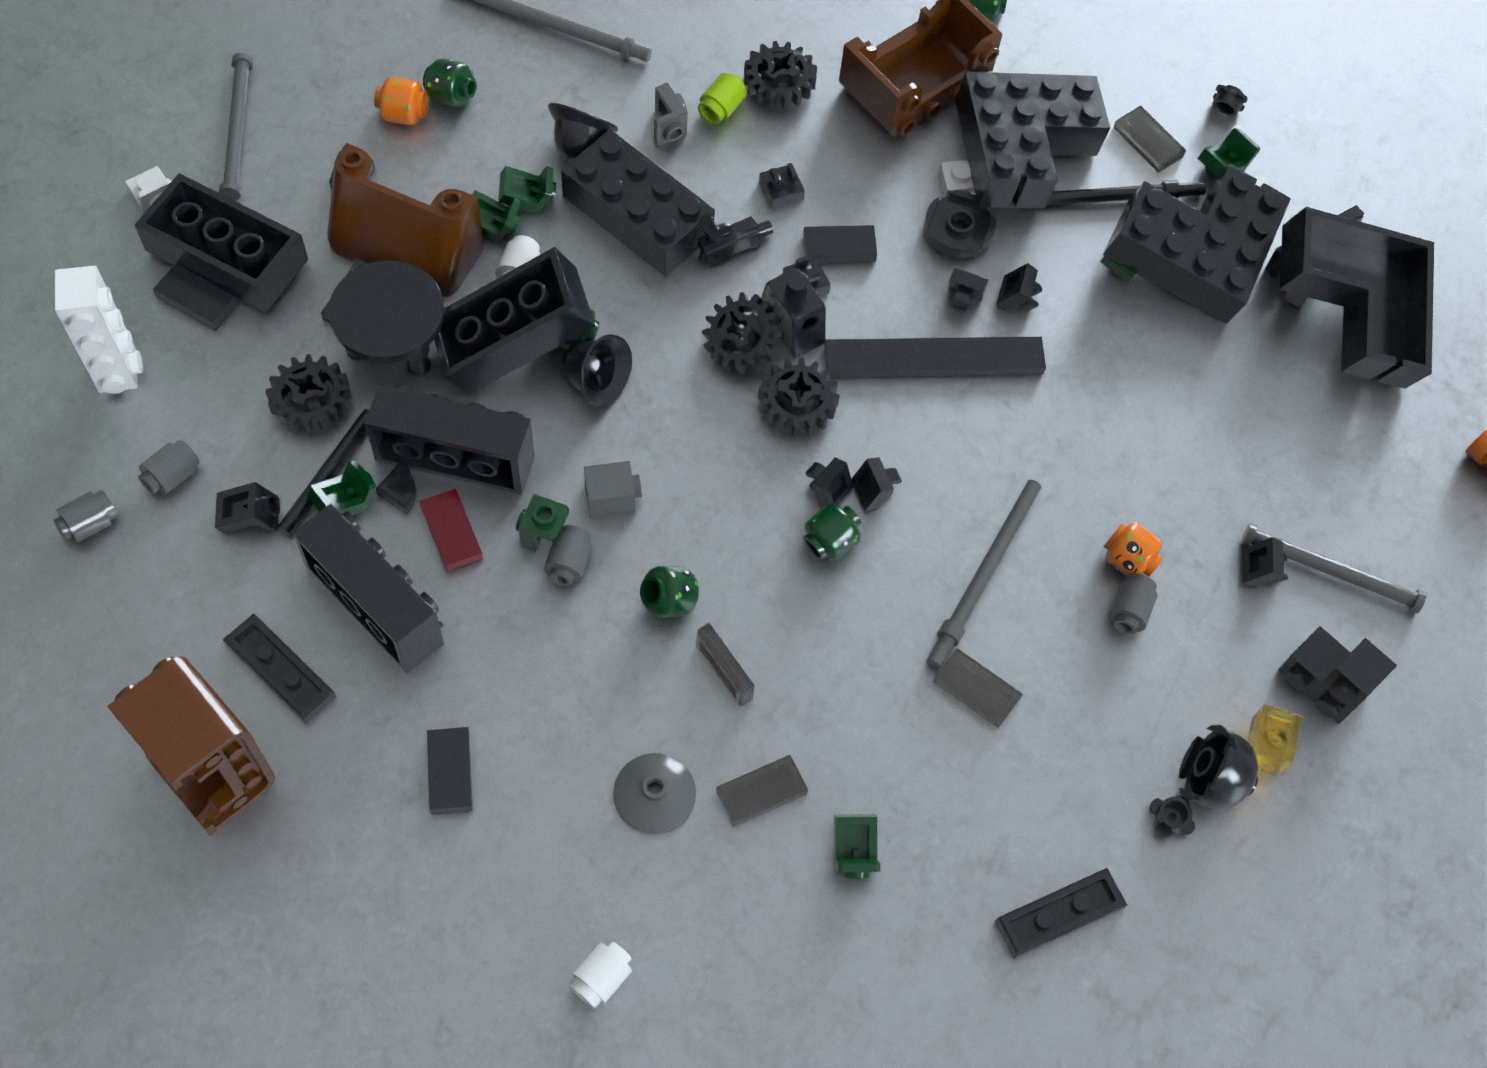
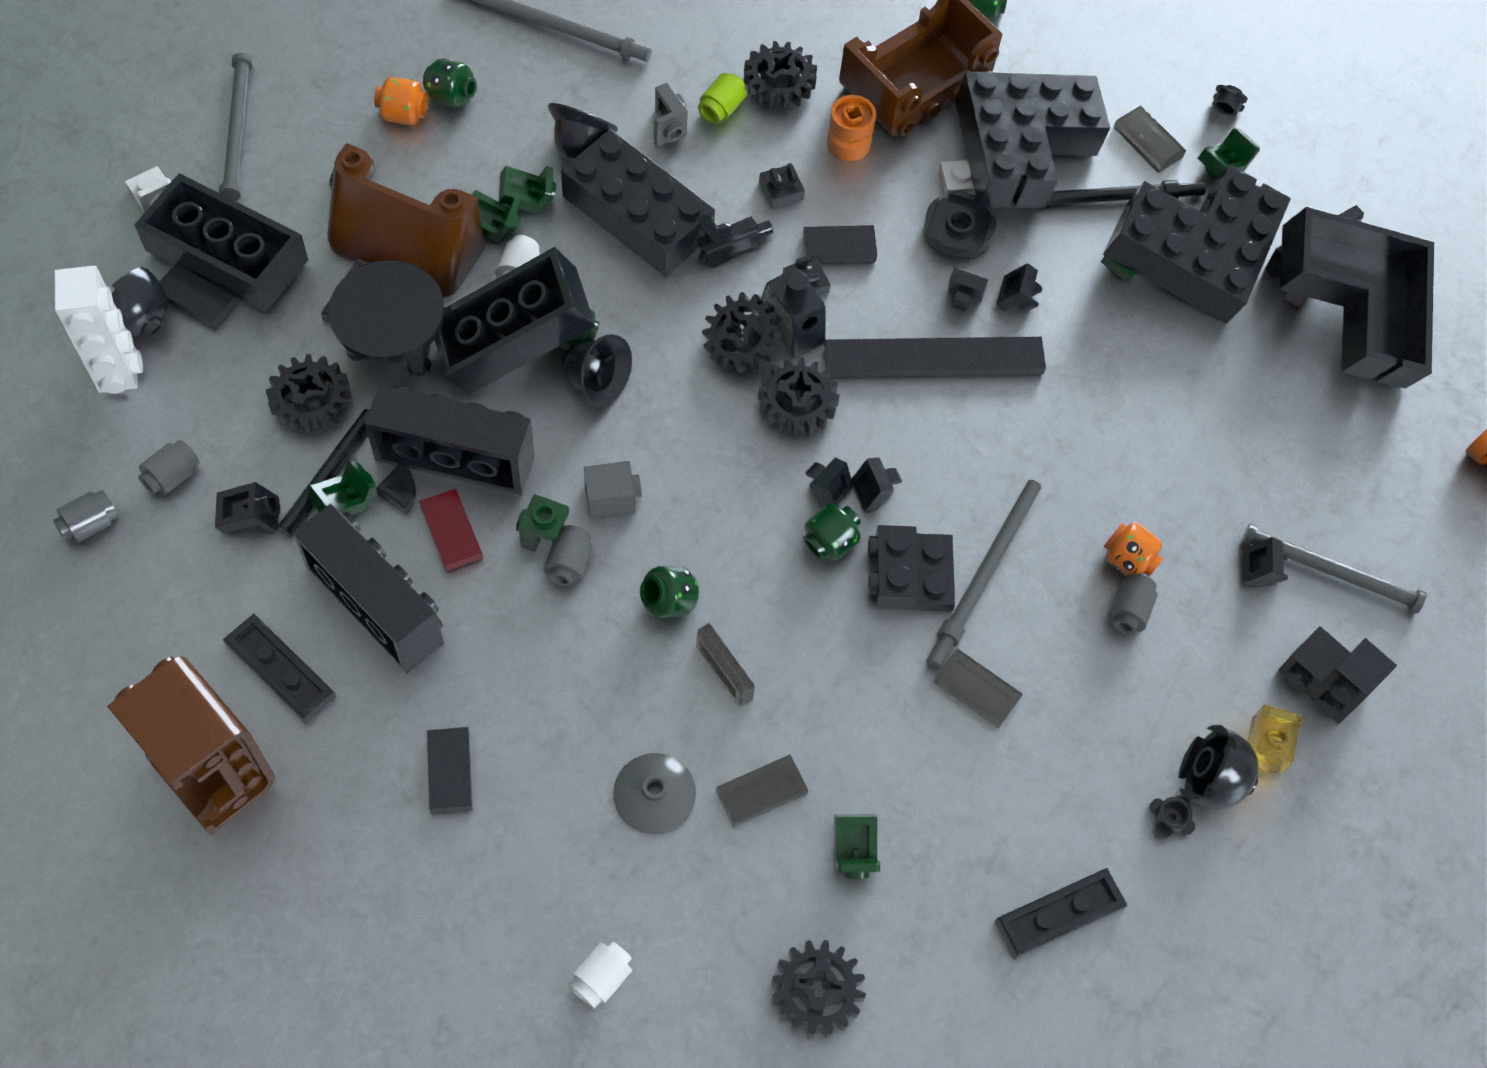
(141, 302): none -> black cylinder
(801, 985): none -> black gear
(851, 127): none -> orange wheel
(911, 569): none -> black plate

